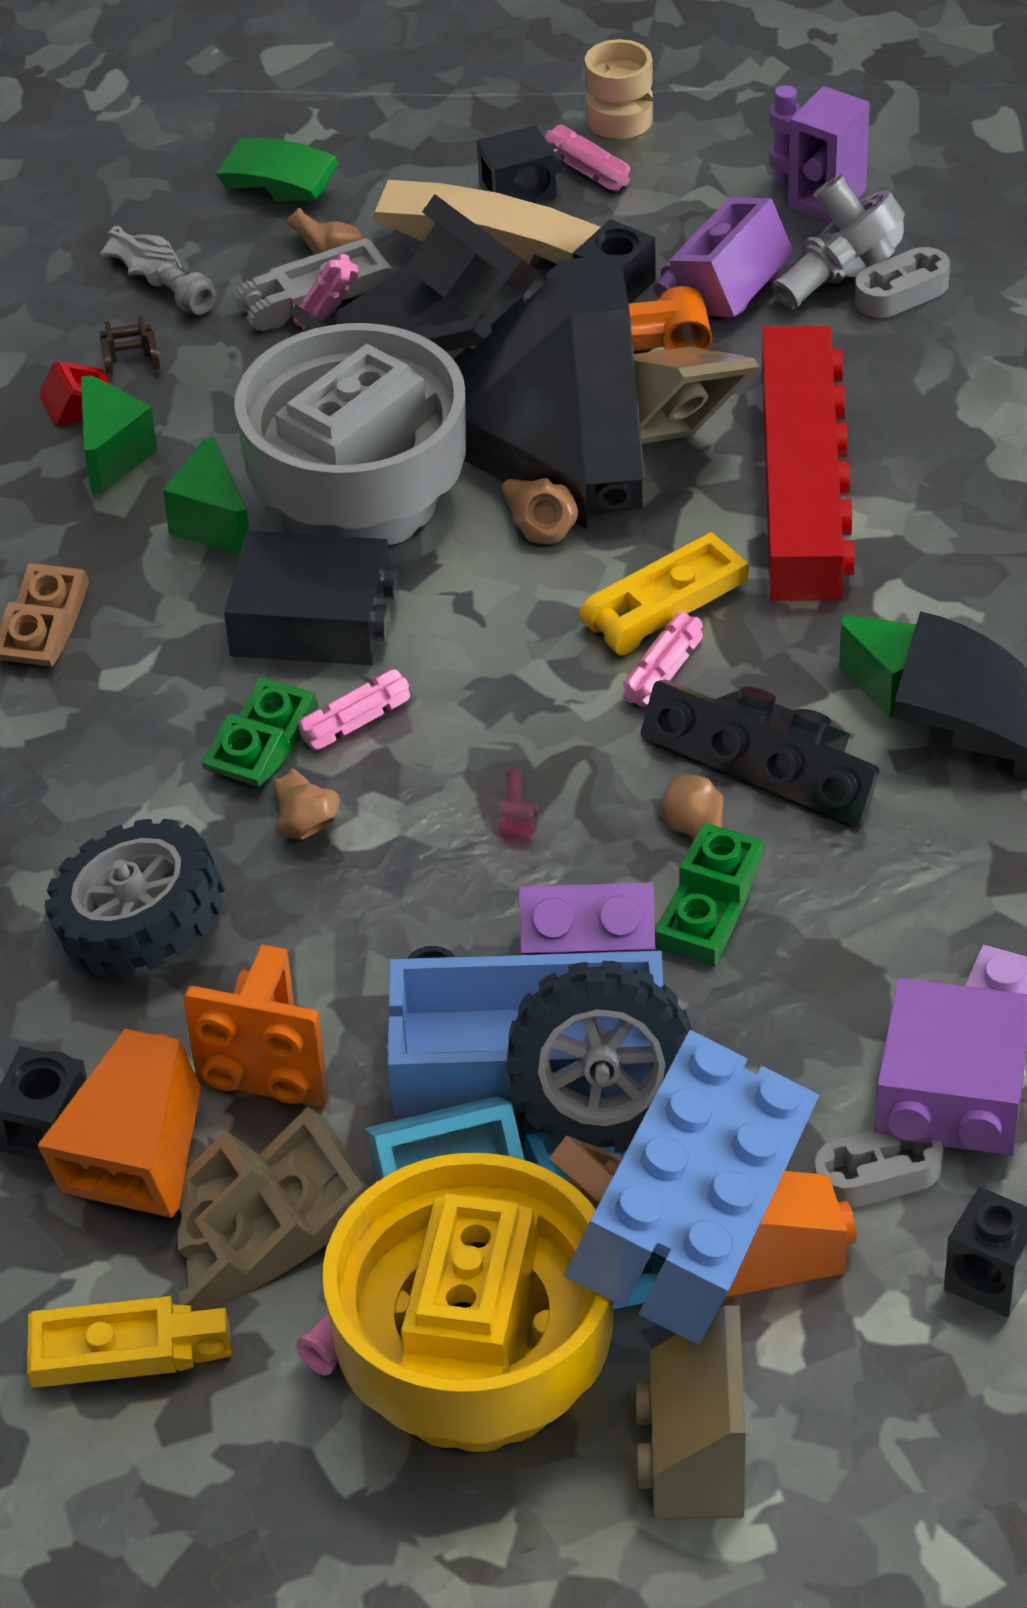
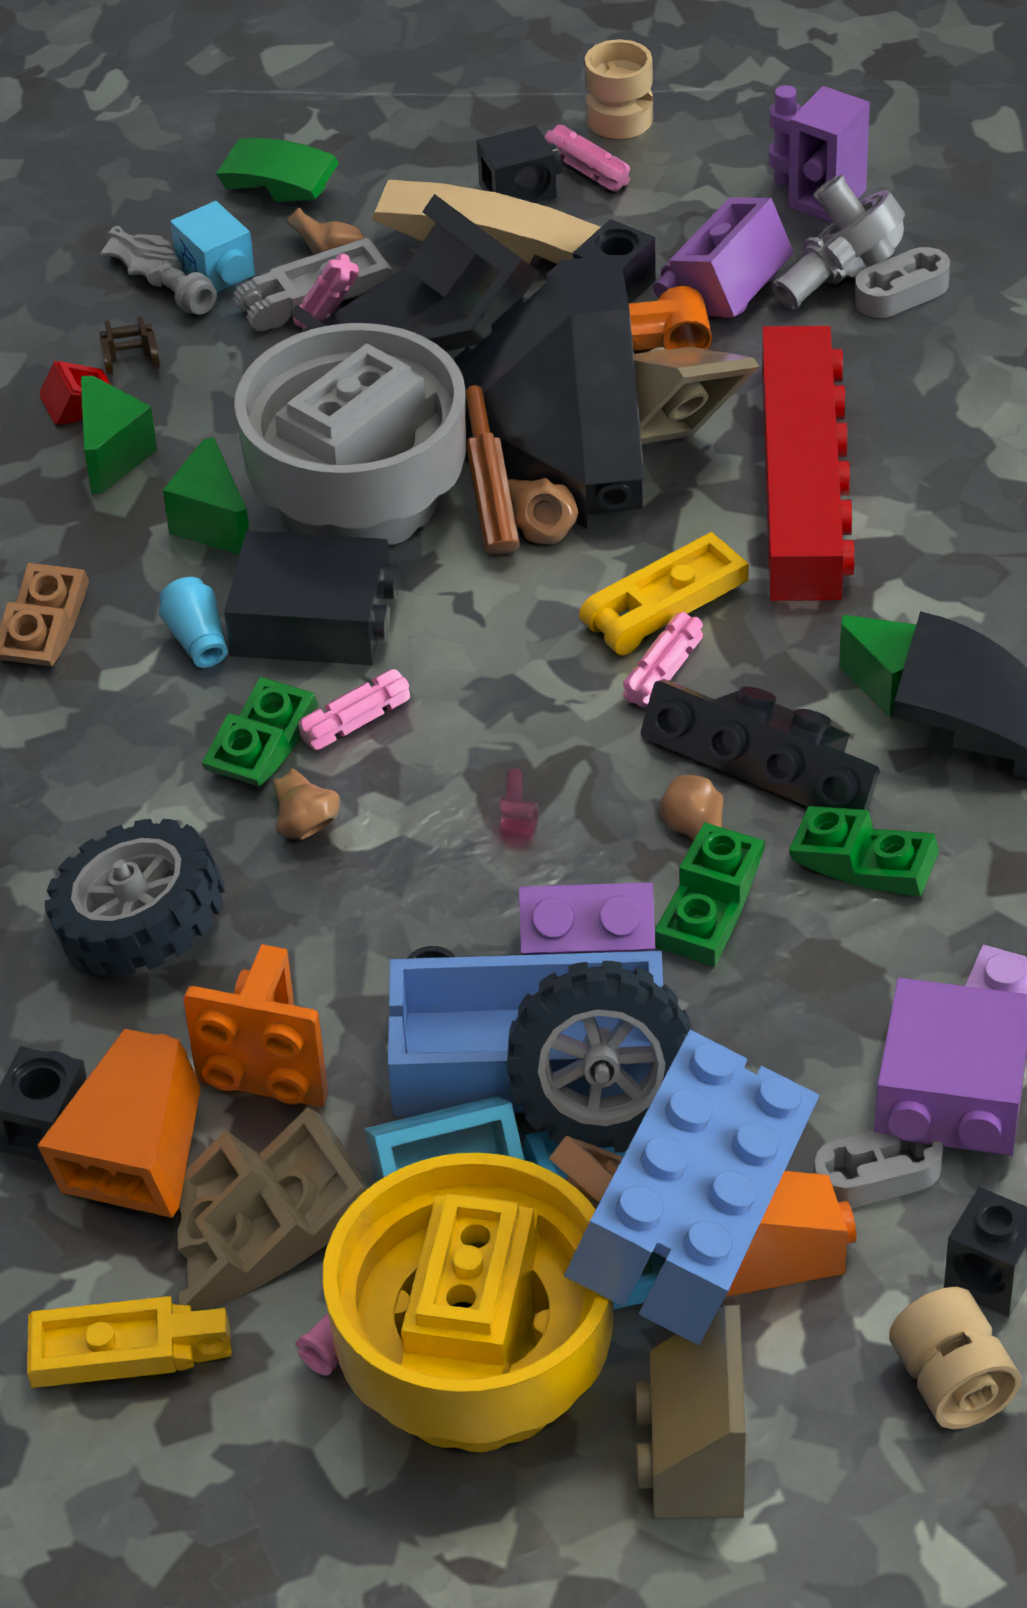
(194, 620): none -> medium azure cone
(214, 245): none -> medium azure brick
(489, 480): none -> dark orange axle
(851, 850): none -> green slope
(955, 1358): none -> tan wheel

